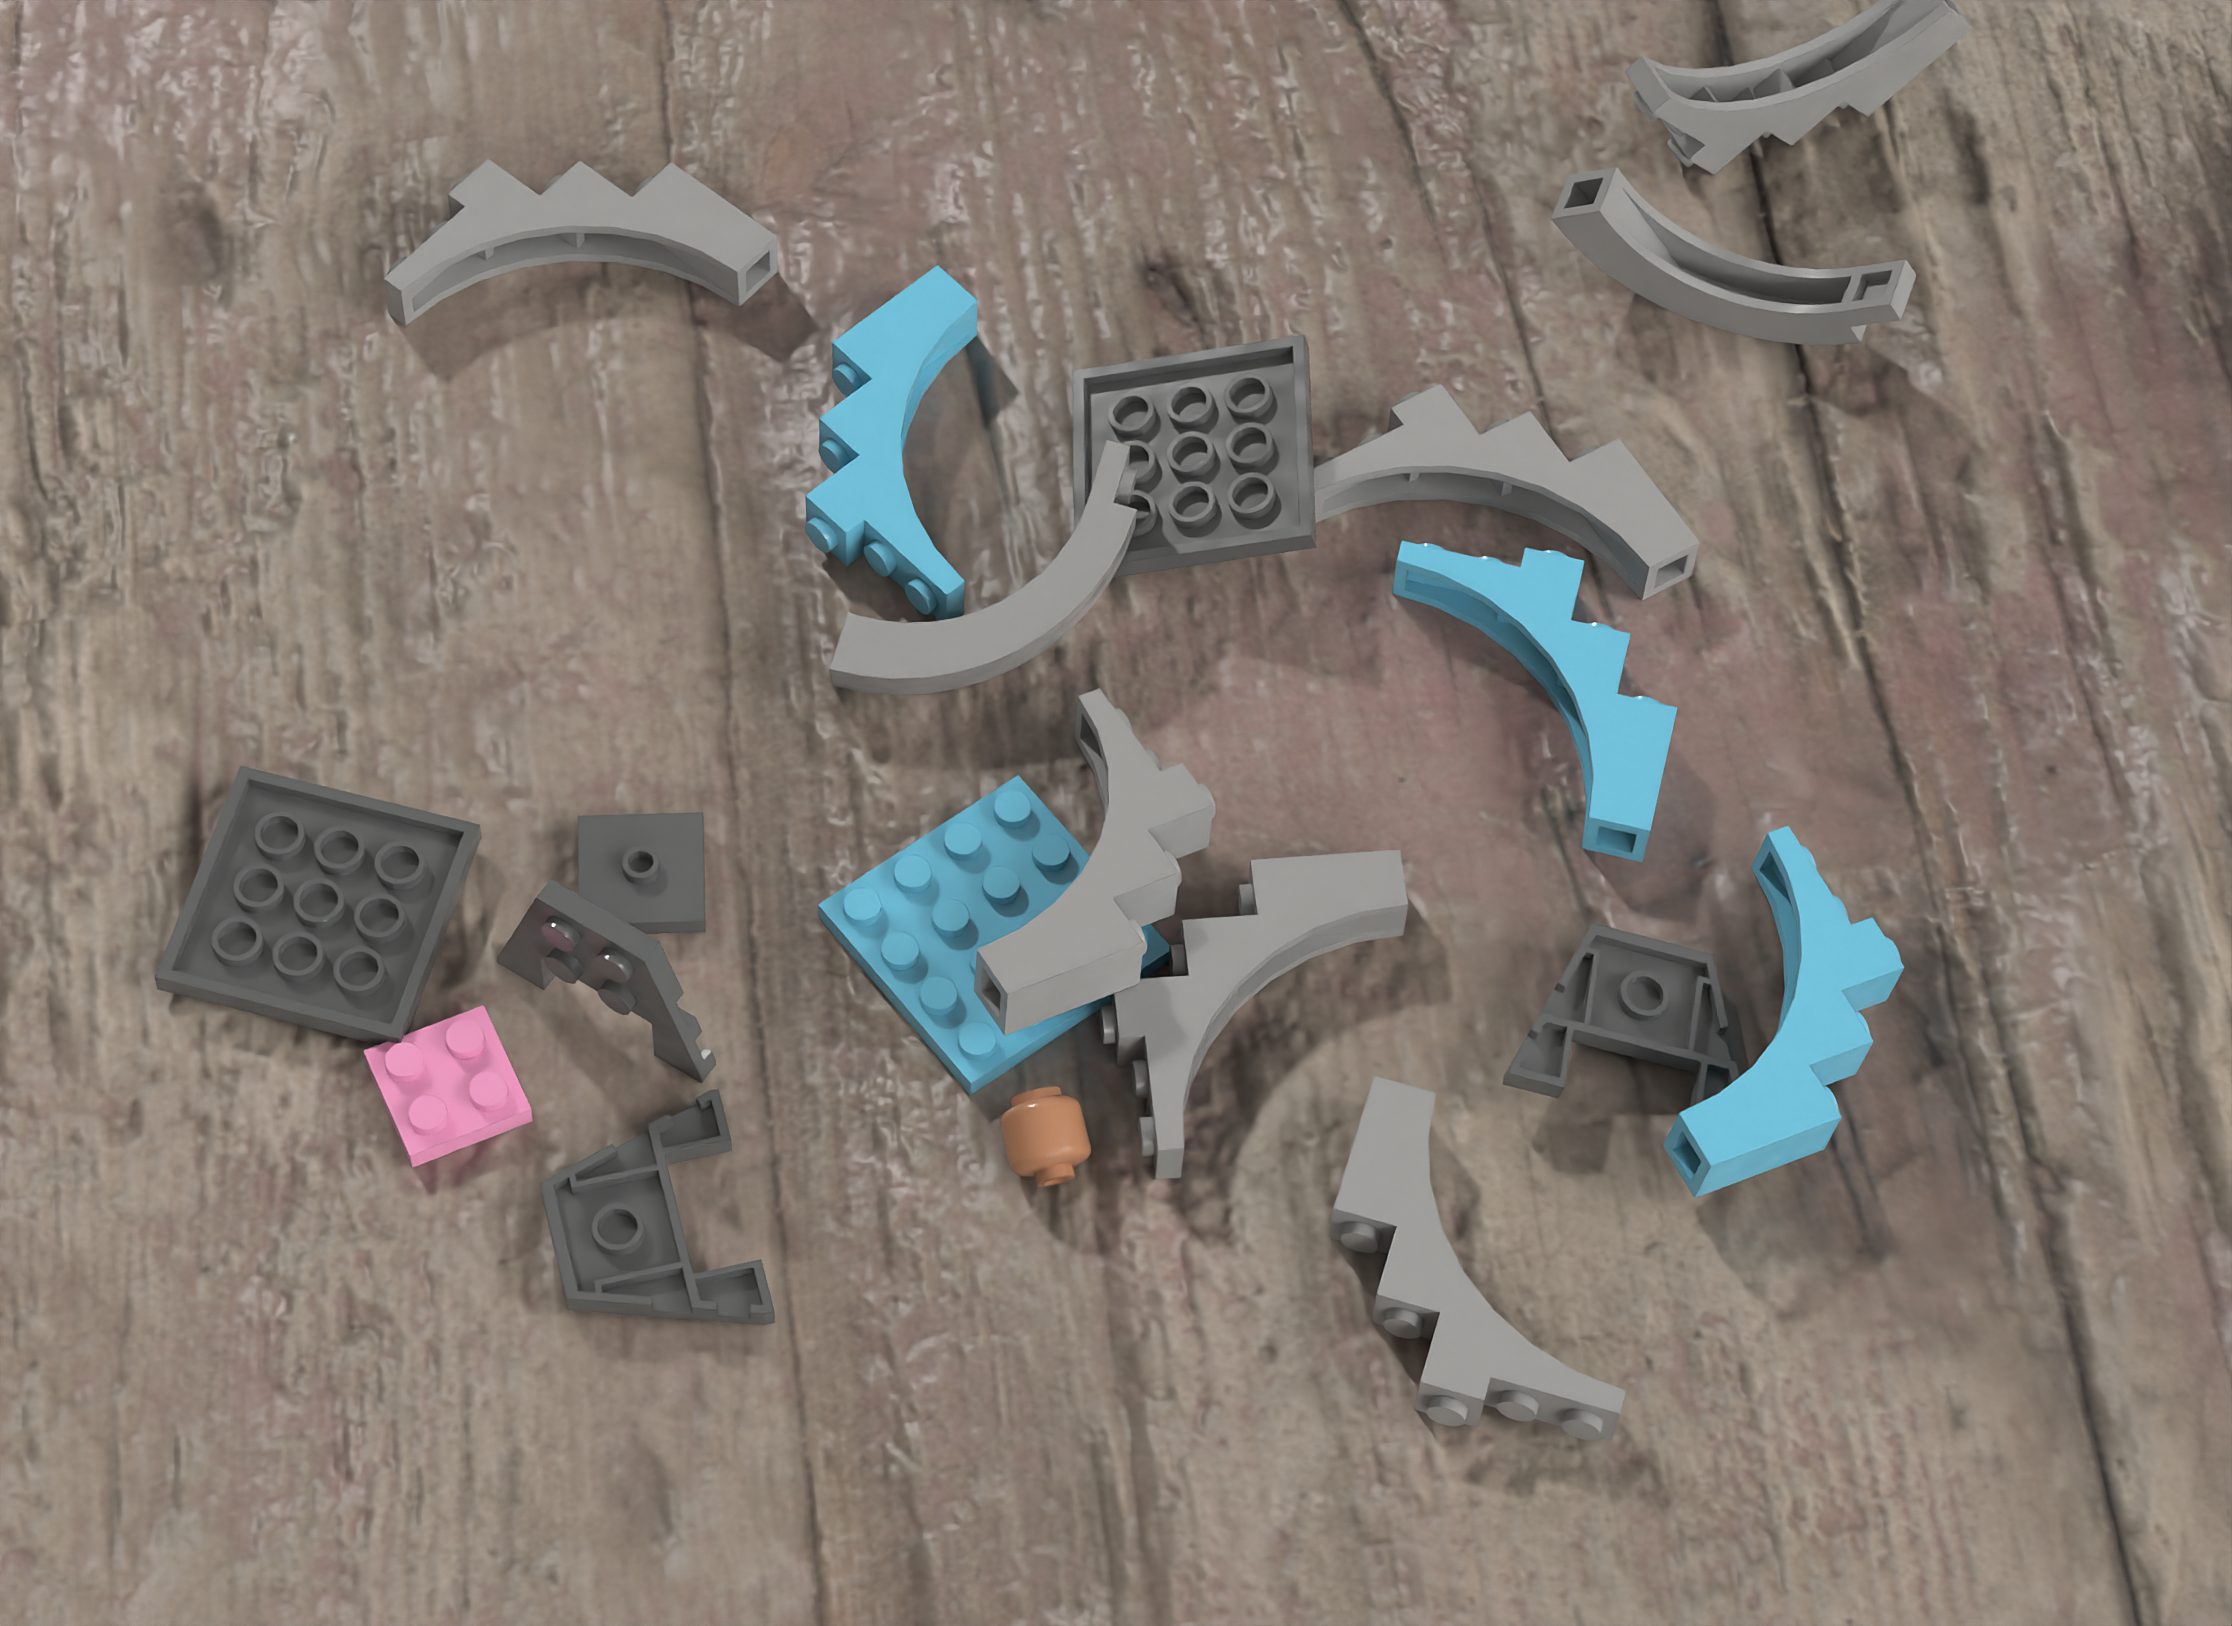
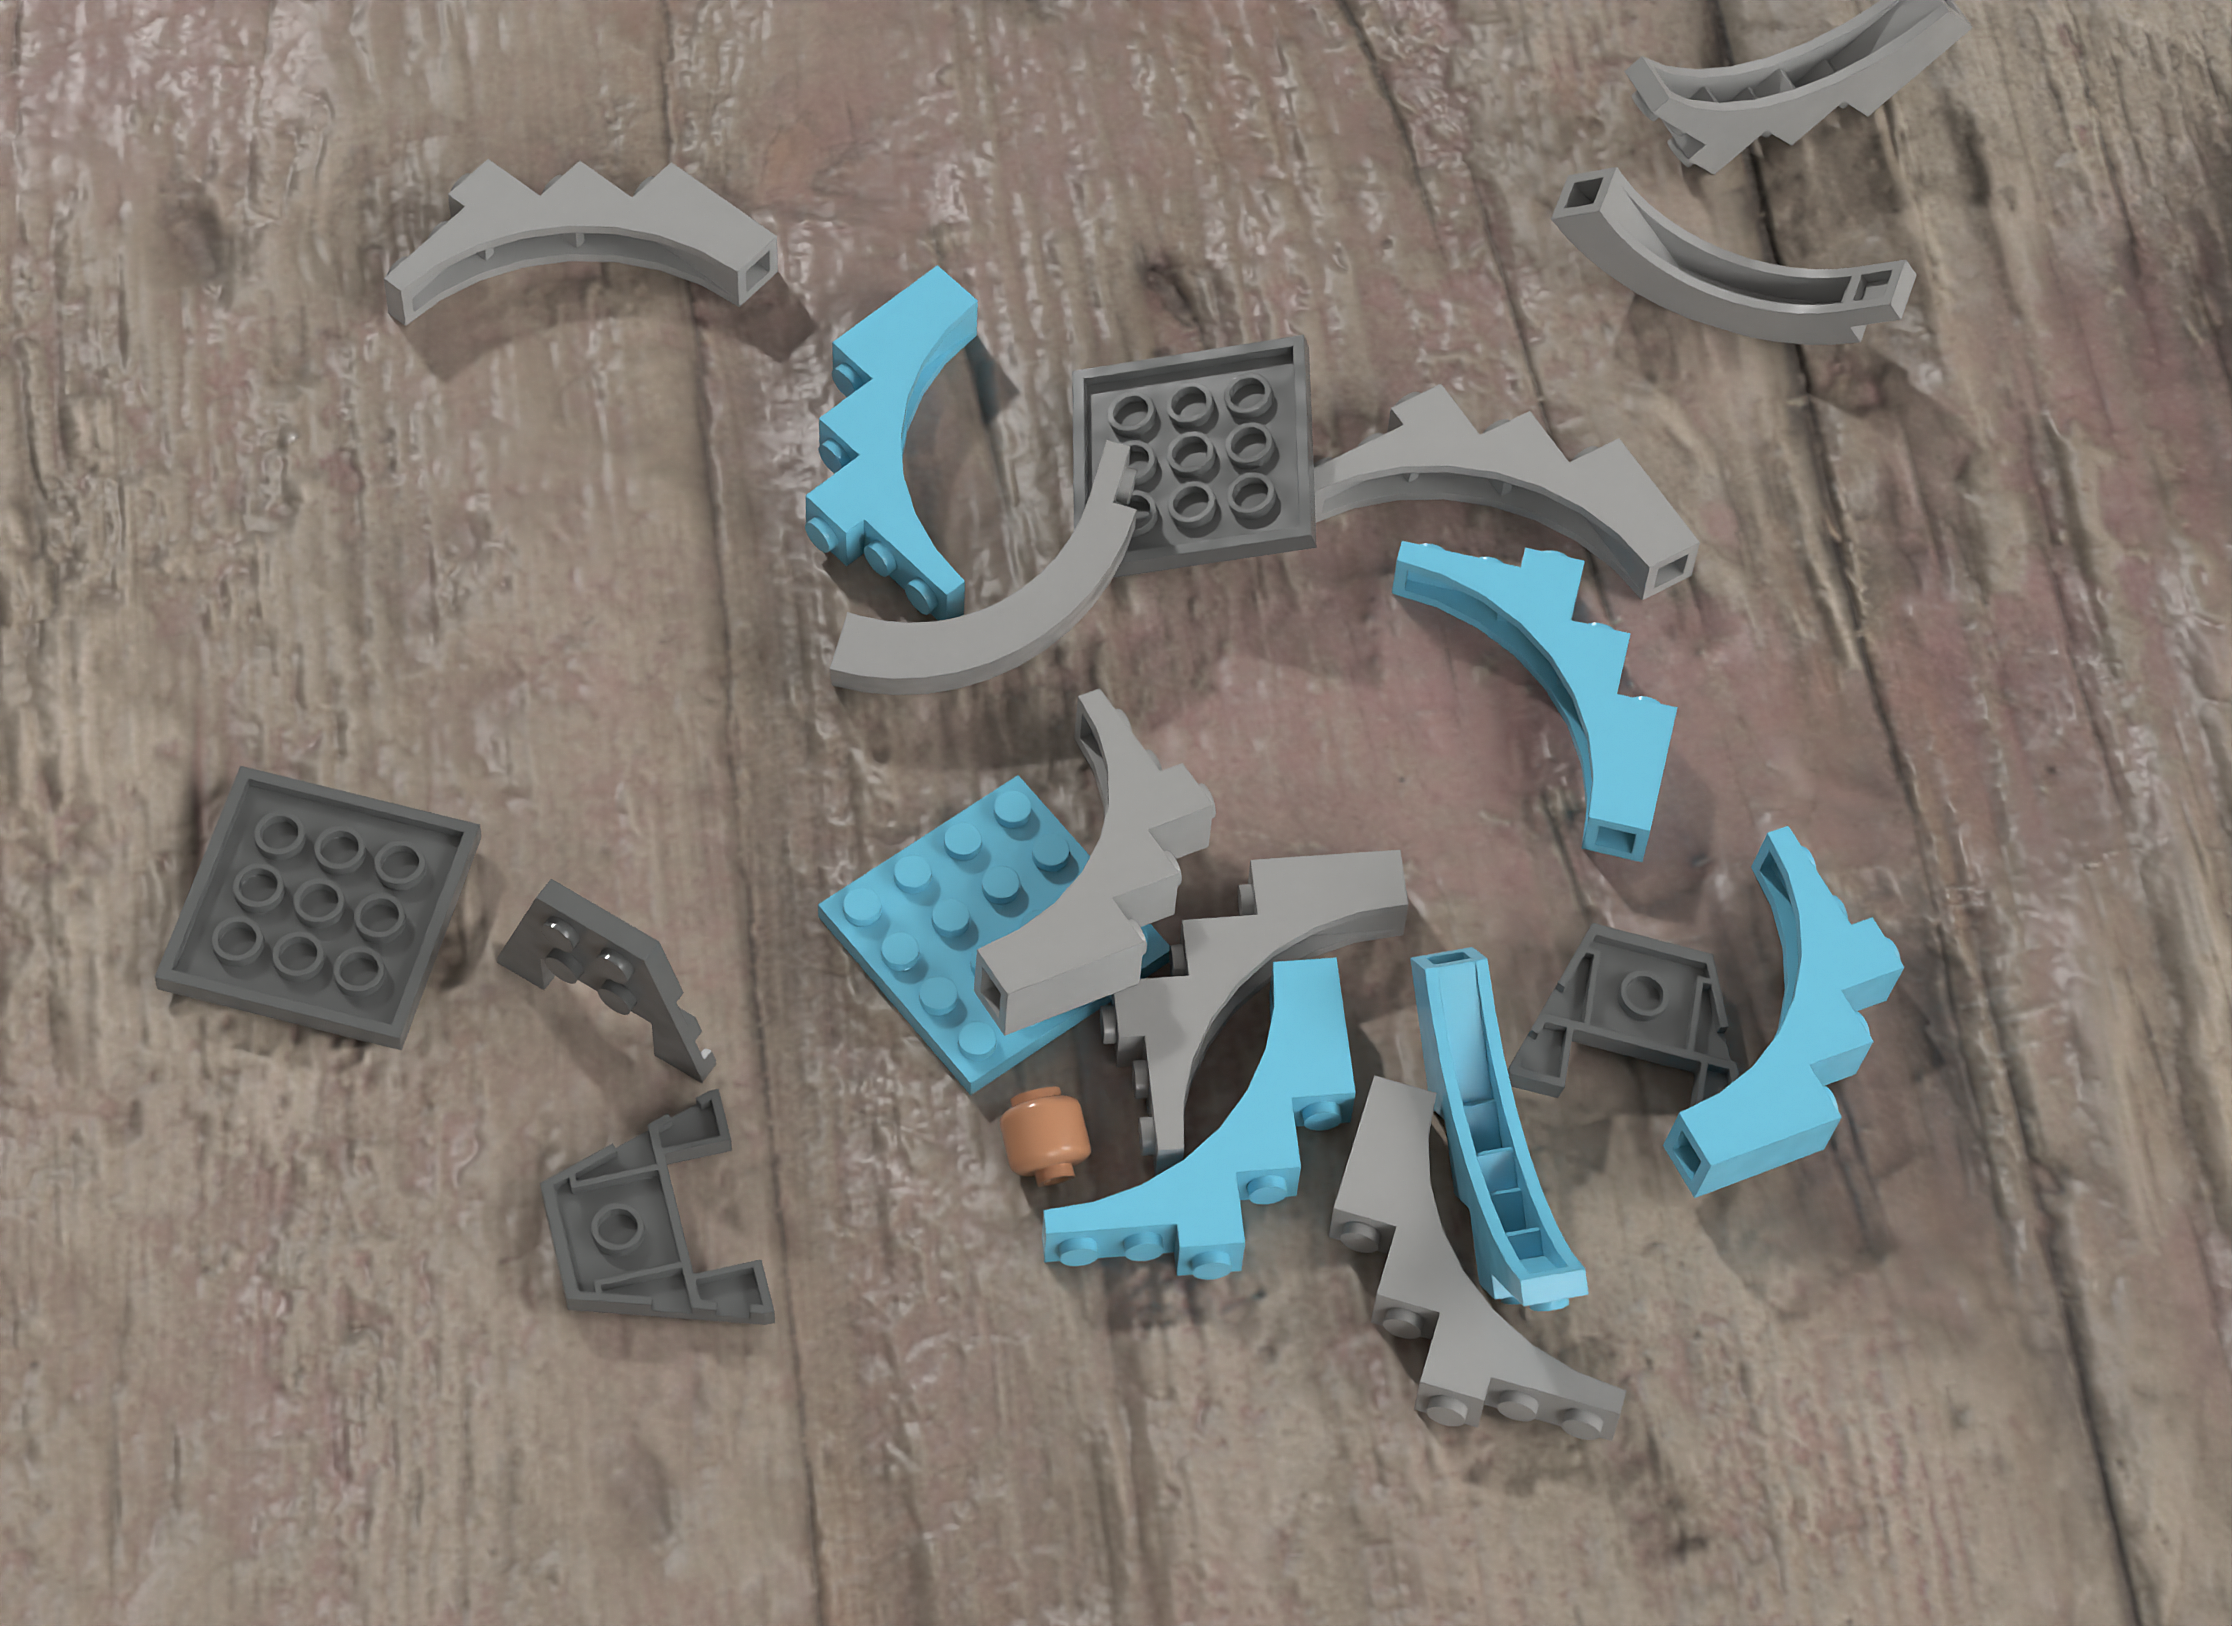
(448, 1086): bright pink plate -> none
(645, 869): dark grey plate -> none
(1251, 1157): none -> medium azure arch
(1513, 1229): none -> medium azure arch

